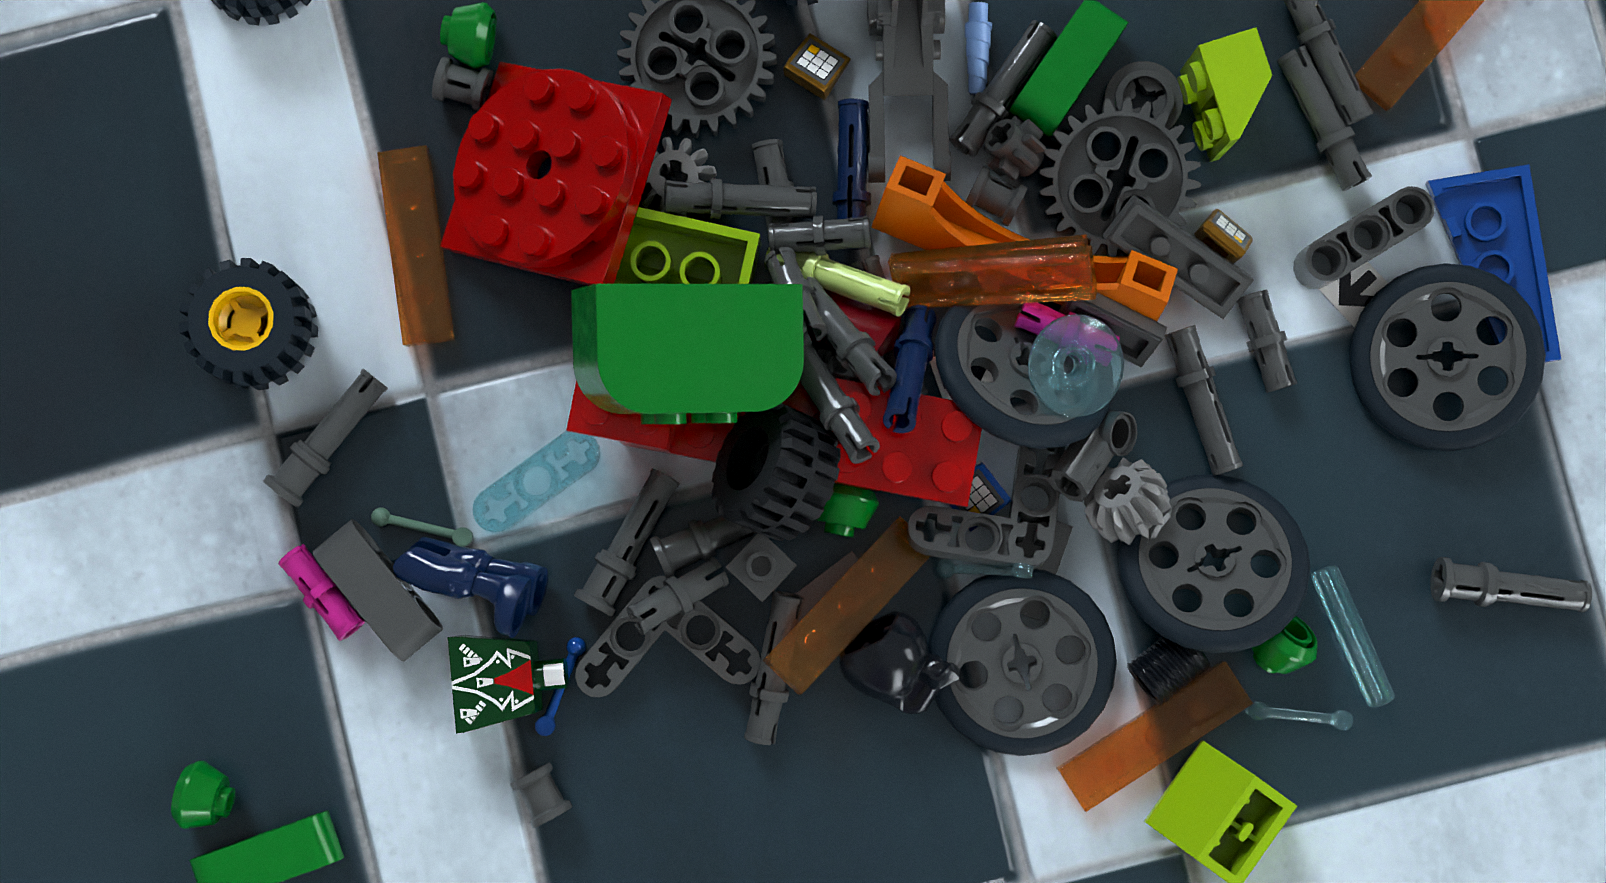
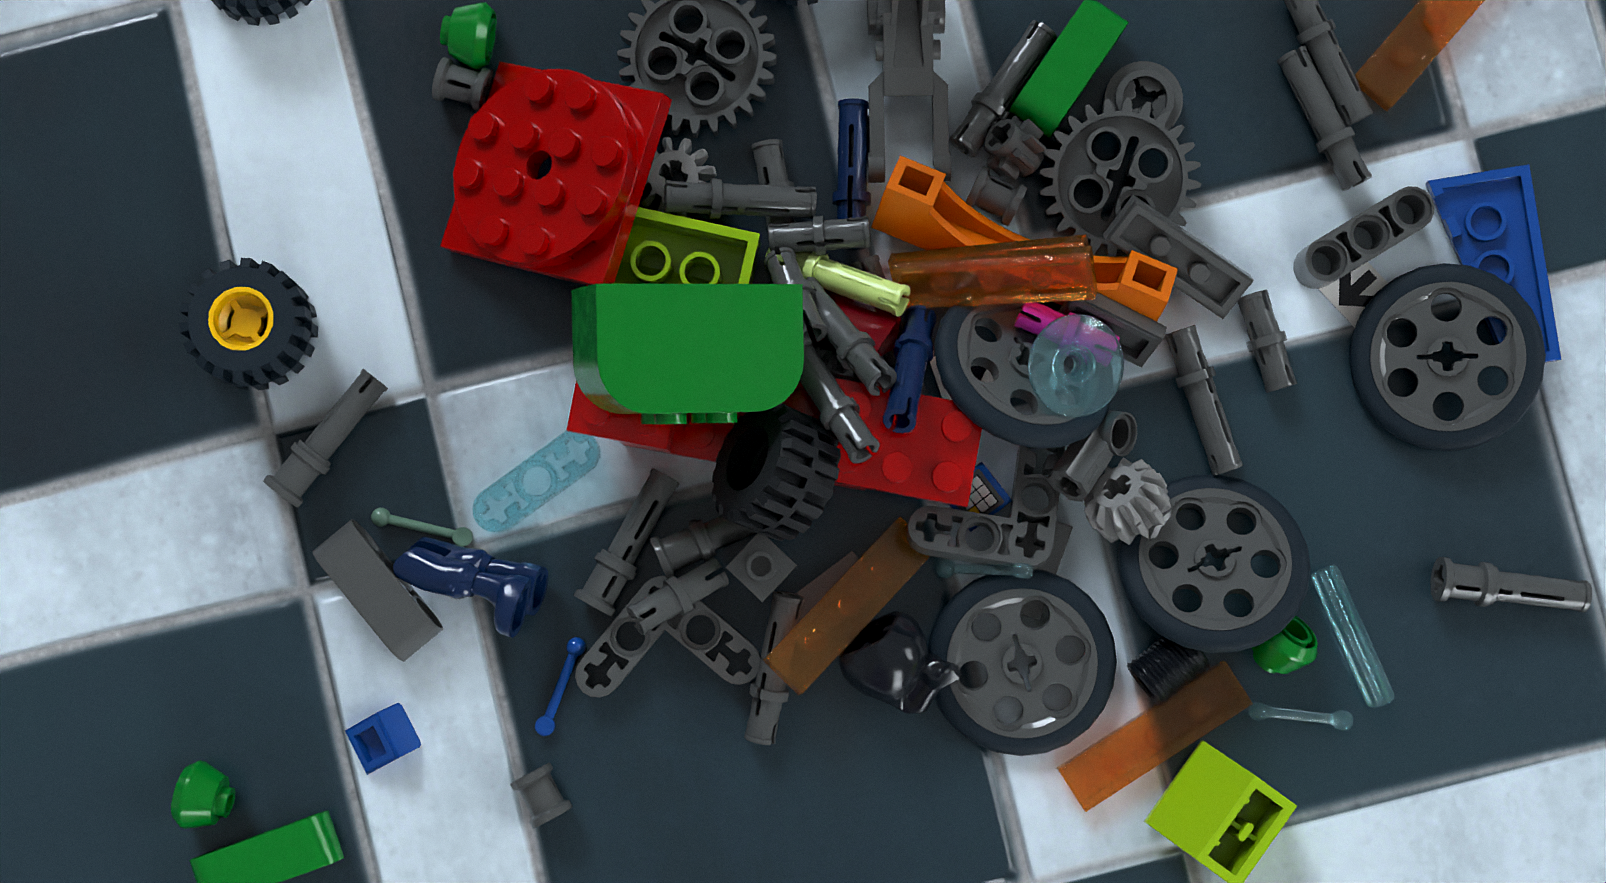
(321, 592): dark pink pin -> none
(383, 738): none -> blue slope
(415, 246): clear orange tile -> none
(499, 679): dark green torso -> none
(816, 66): slope -> none
(848, 509): green cone -> none
(977, 46): light blue animal -> none
(1224, 87): lime slope -> none
(1224, 236): pearl gold slope -> none

